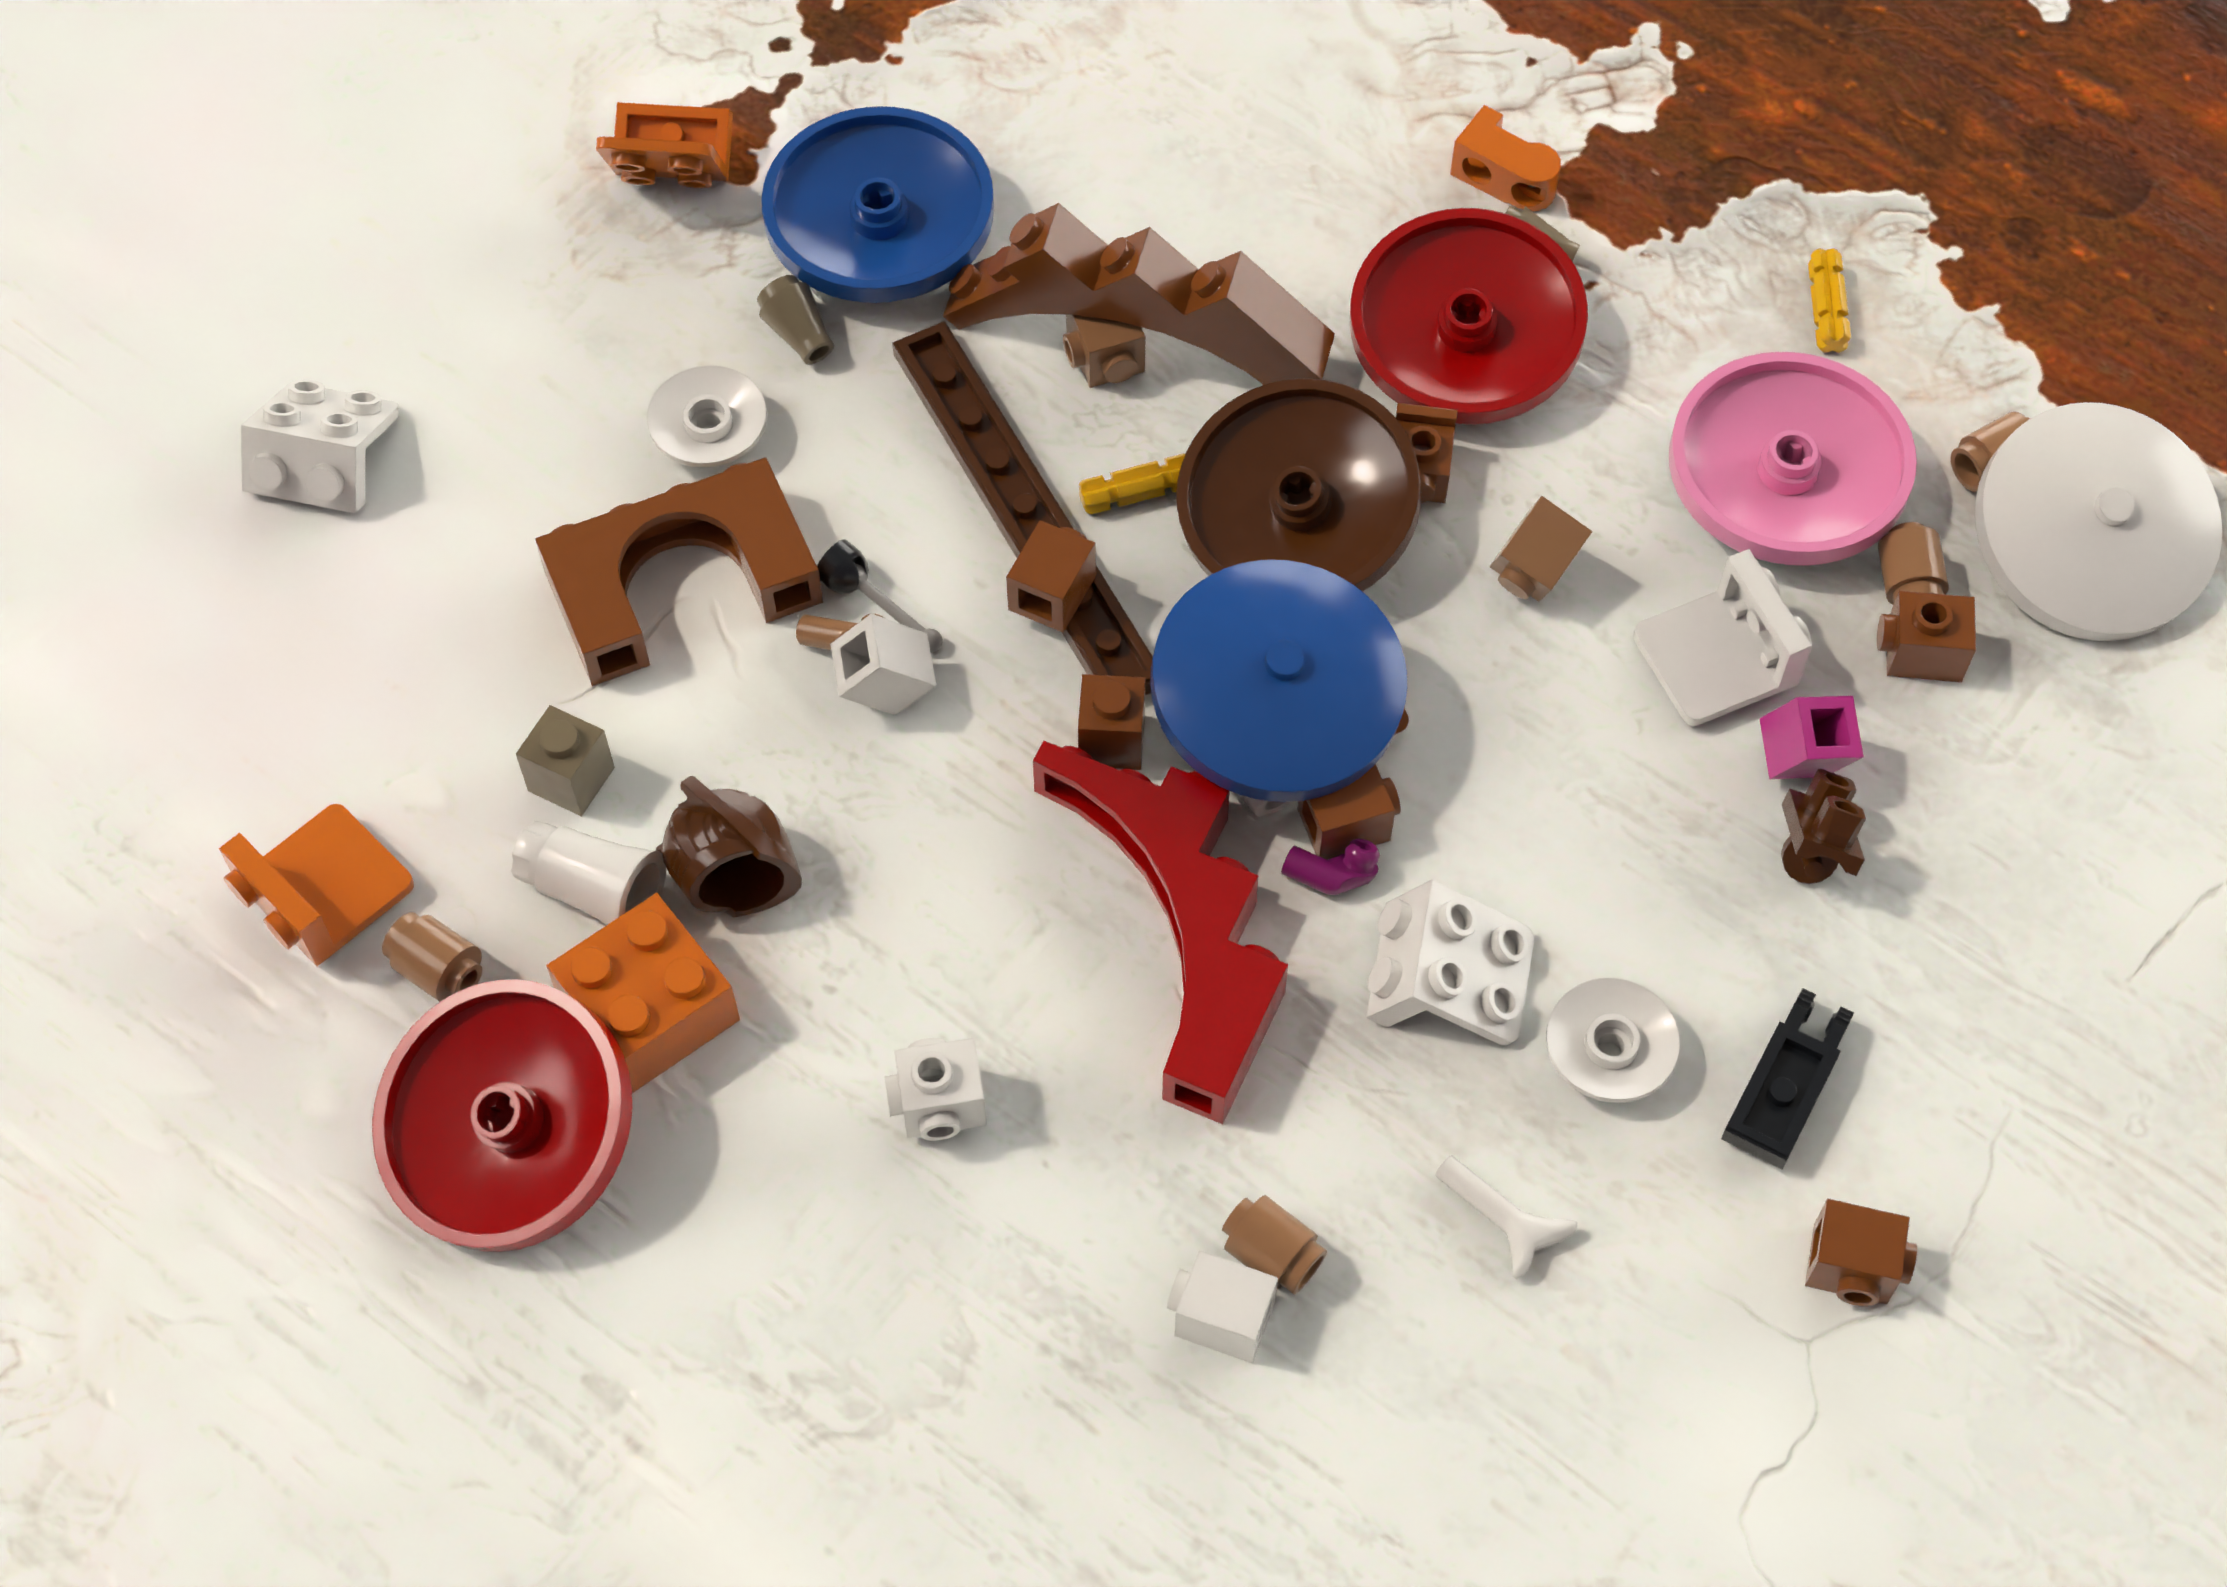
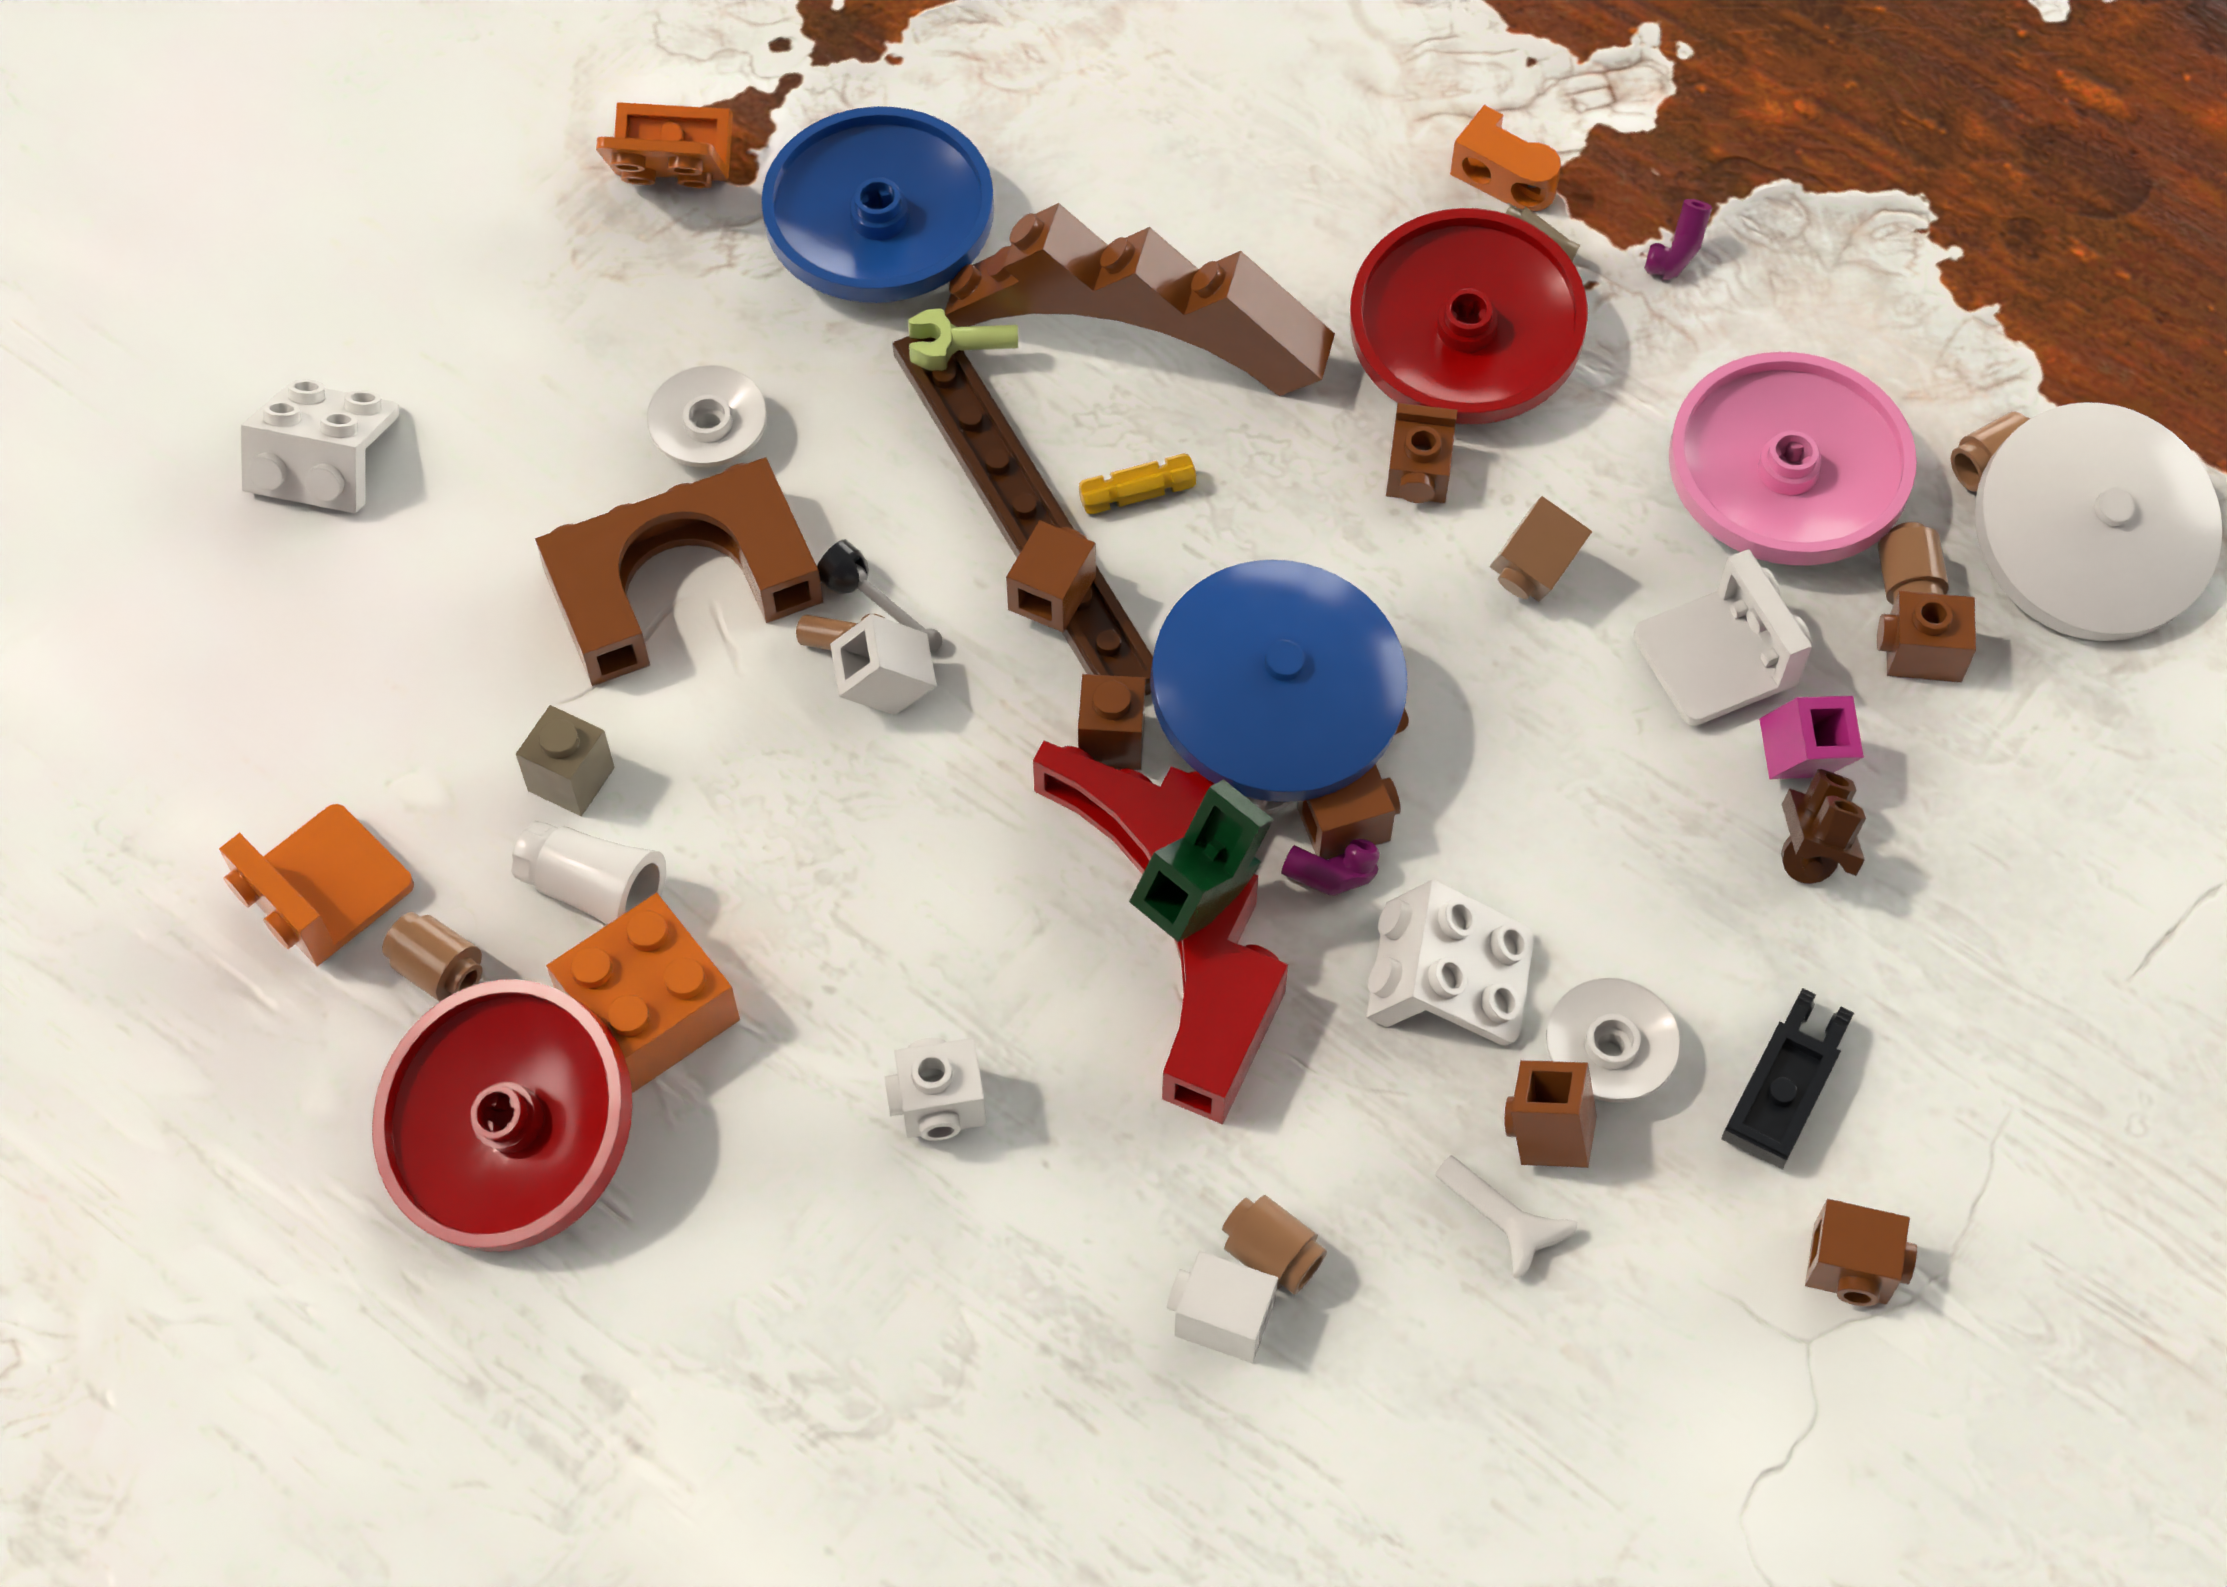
(728, 851): reddish brown helmet -> none
(794, 316): dark tan cone -> none
(951, 339): none -> yellowish green bar
(1104, 349): medium nougat brick -> none
(1206, 868): none -> dark green brick
(1303, 479): reddish brown dish -> none
(1552, 1114): none -> dark orange brick
(1685, 244): none -> magenta arm
(1829, 300): yellow axle -> none

